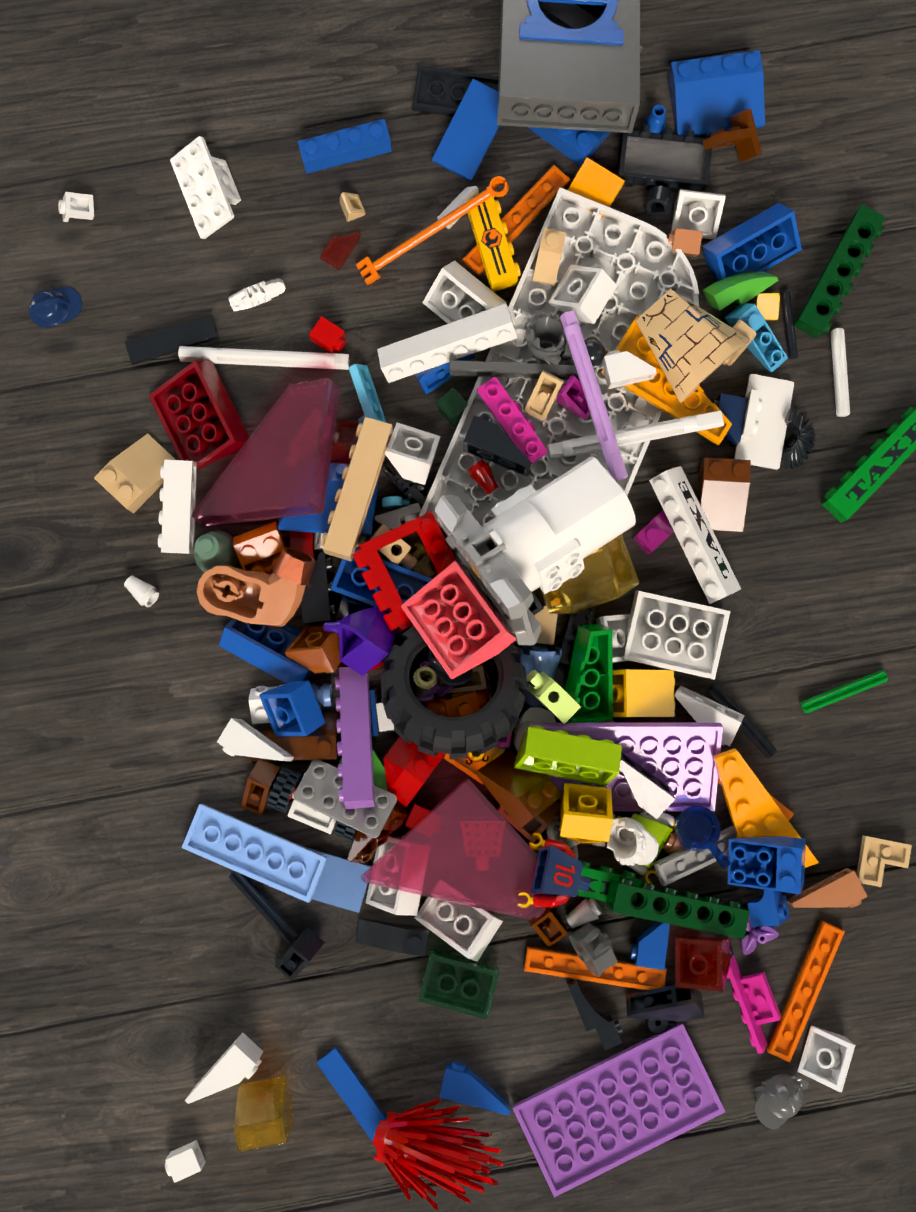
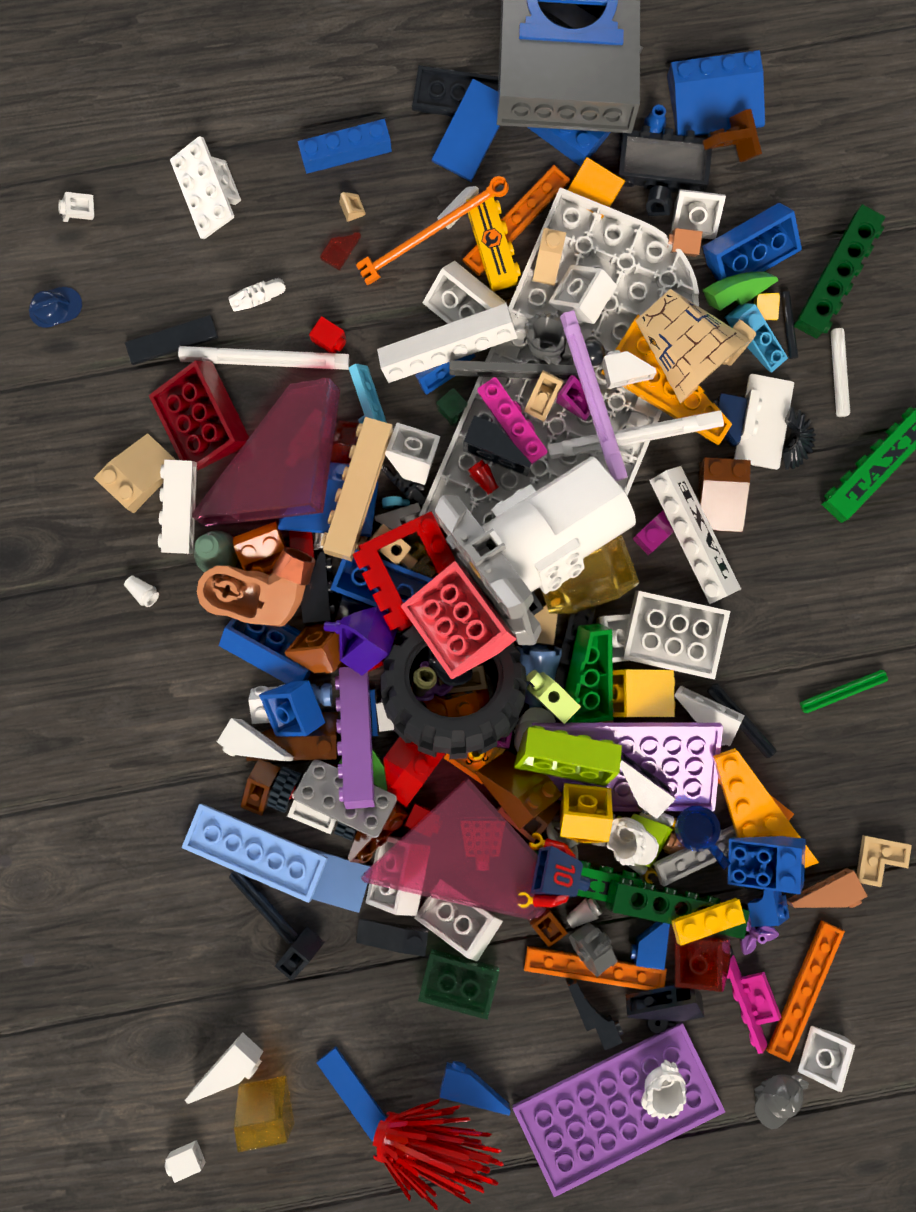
(664, 1091): none -> white hair
(708, 921): none -> yellow plate

